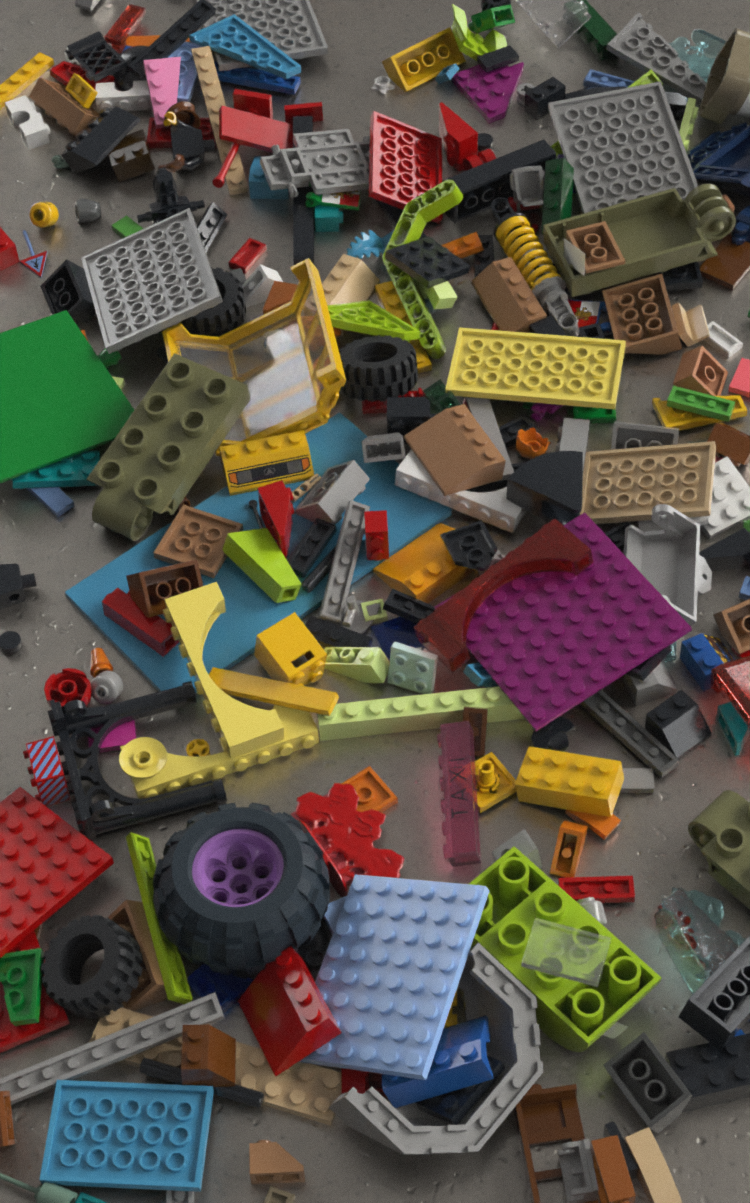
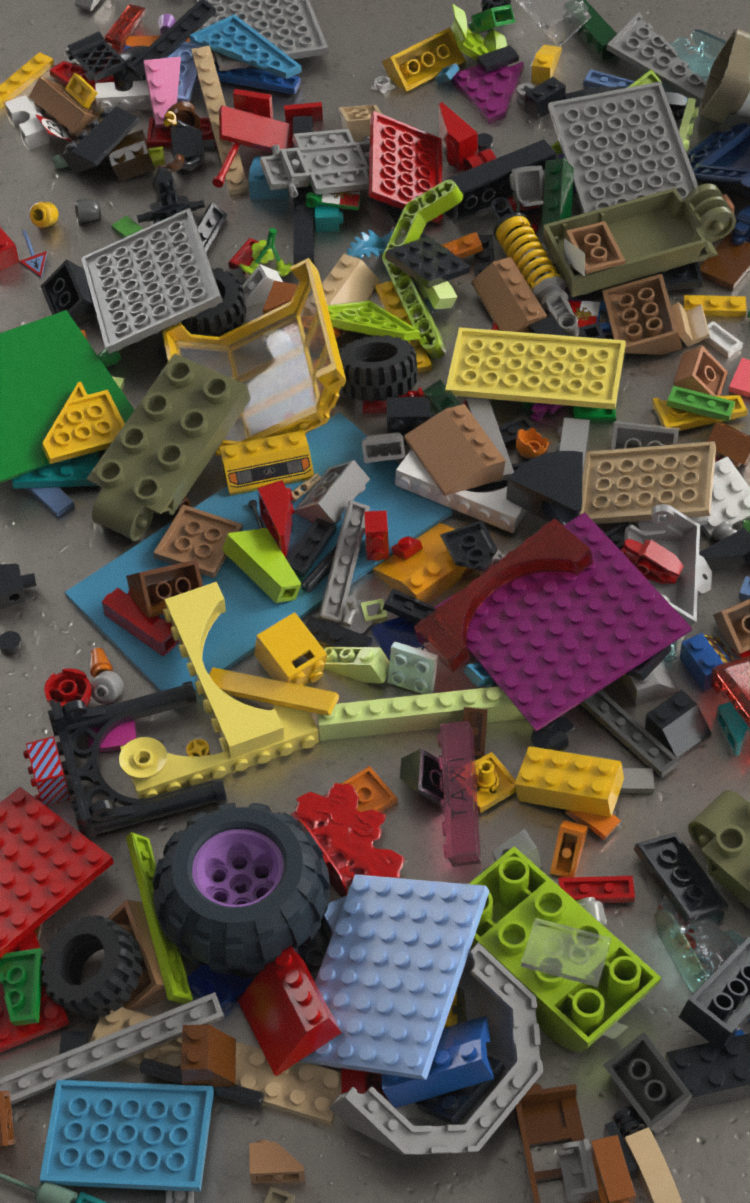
(54, 128): none -> sticker
(72, 1040): none -> black tile
(83, 426): none -> yellow wing
(157, 156): none -> neon yellow tile
(165, 22): none -> medium lavender cone
(264, 252): none -> lime plant
(357, 120): none -> tan slope
(407, 547): none -> red plate
(422, 773): none -> black slope
(545, 63): none -> yellow slope
(628, 1121): none -> black wheel
(653, 561): none -> red hinge
(681, 877): none -> black tile
(717, 305): none -> yellow plate
(723, 530): none -> light grey wheel

